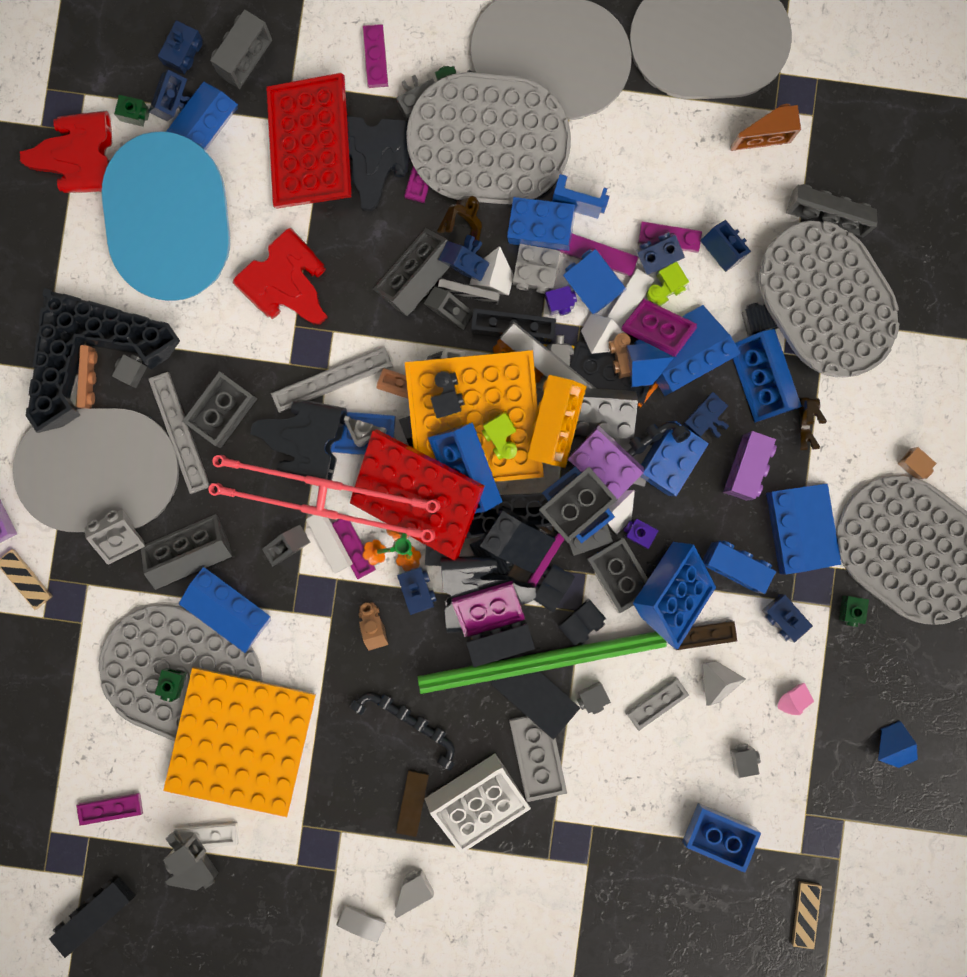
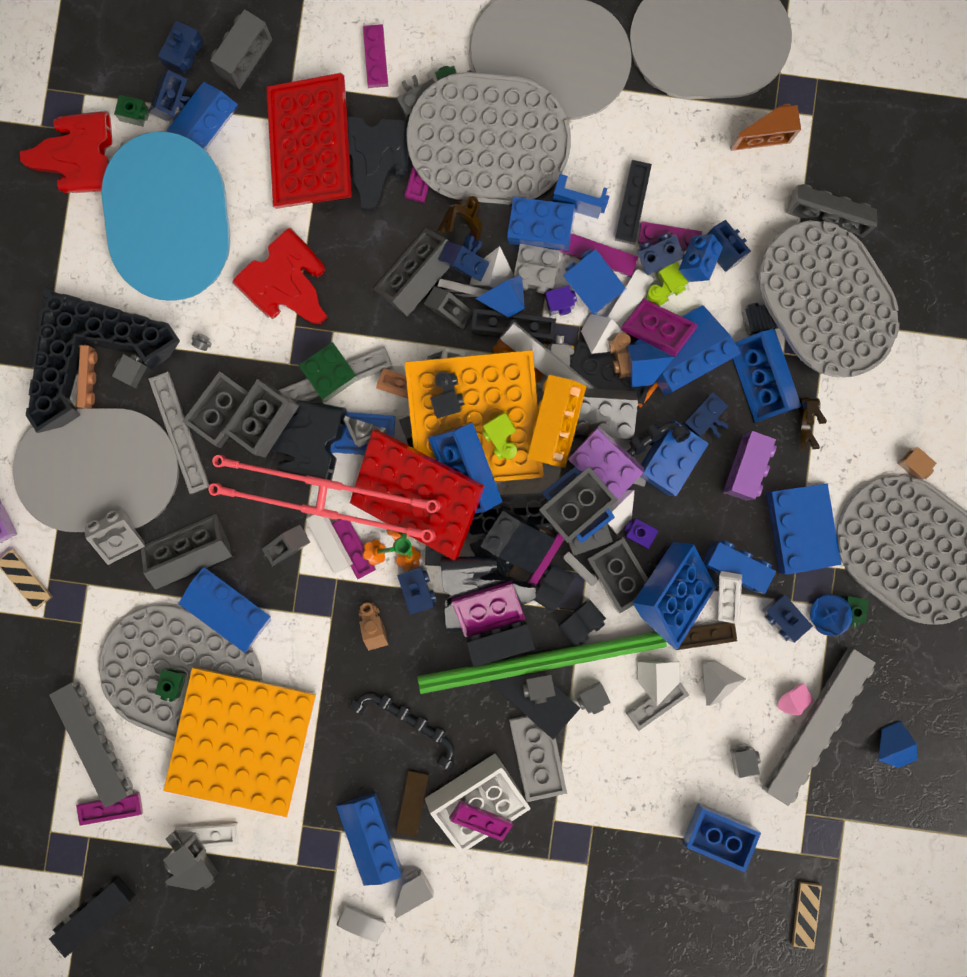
(91, 743): none -> dark grey brick
(201, 342): none -> dark grey plate
(261, 418): none -> dark grey brick
(328, 372): none -> dark green brick
(370, 840): none -> blue slope
(480, 820): none -> magenta tile
(506, 297): none -> blue slope
(539, 689): none -> dark grey brick
(579, 568): none -> light grey tile
(633, 202): none -> black plate
(658, 678): none -> white slope
(700, 258): none -> blue brick
(729, 597): none -> white tile
(819, 726): none -> light grey brick
(831, 615): none -> blue tile

